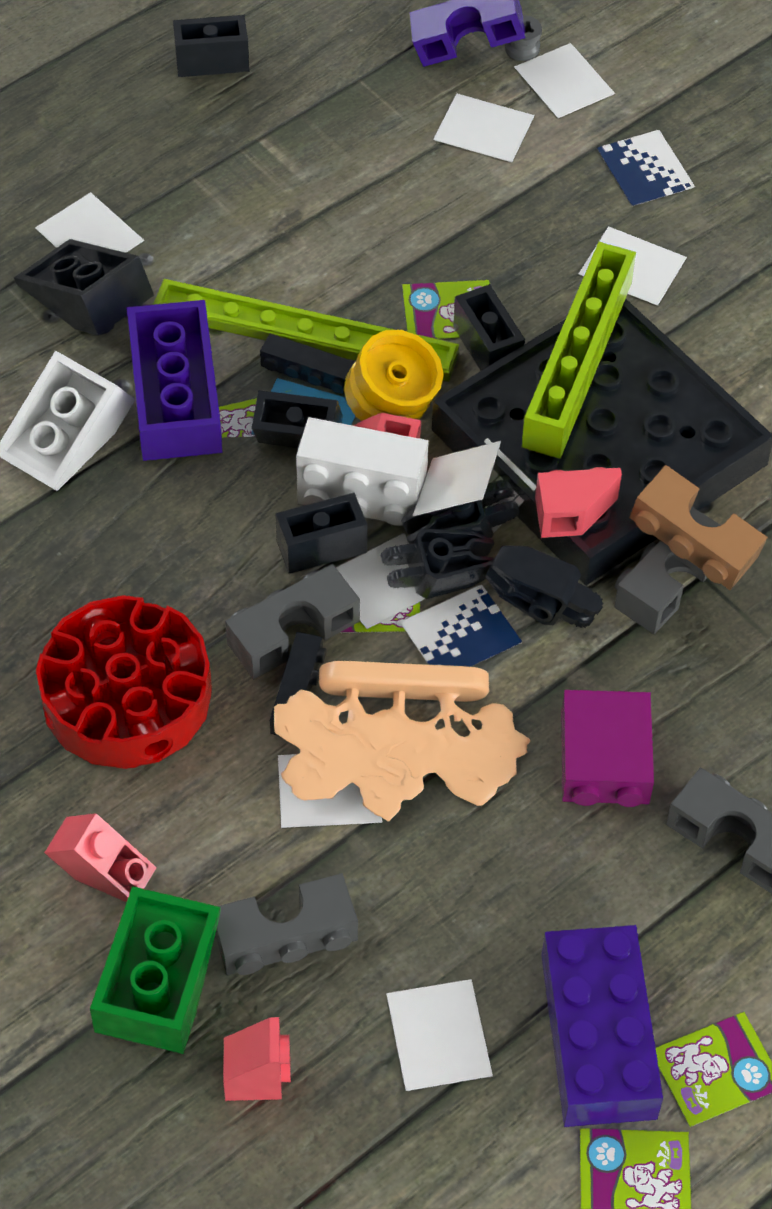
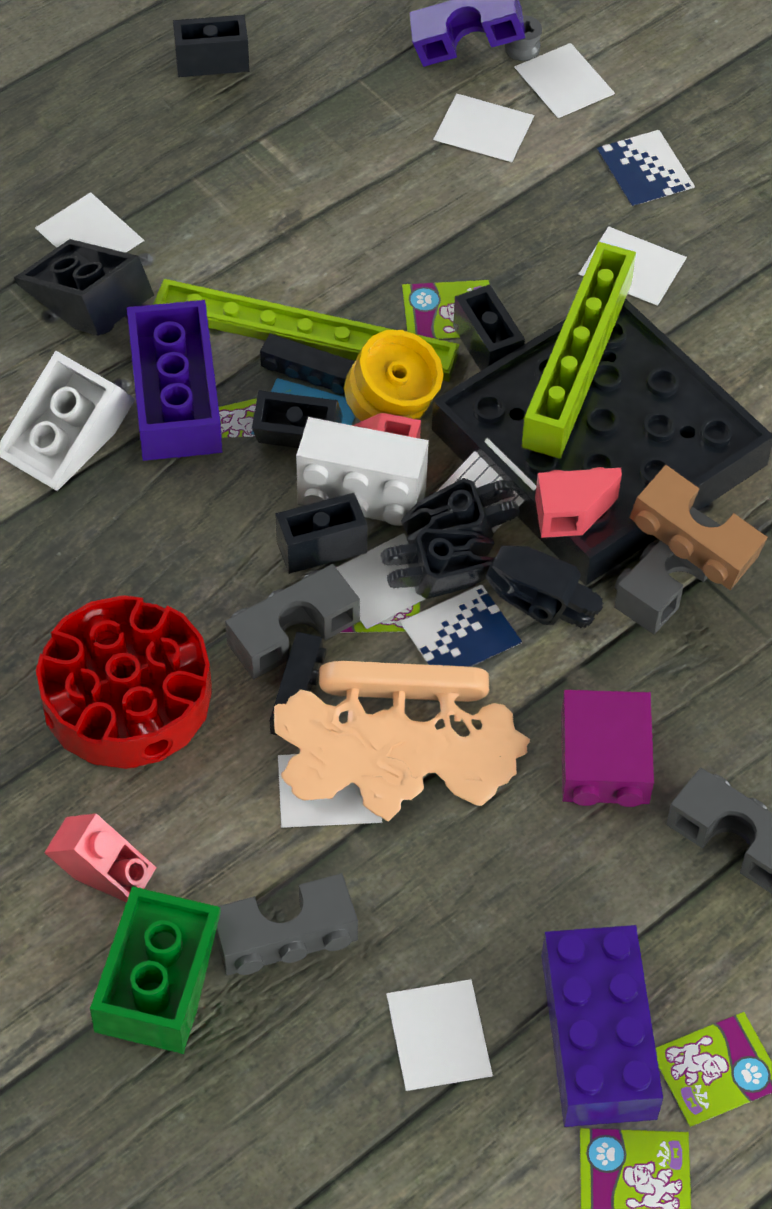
(256, 1062): coral slope -> none
(457, 478): white sticker -> none

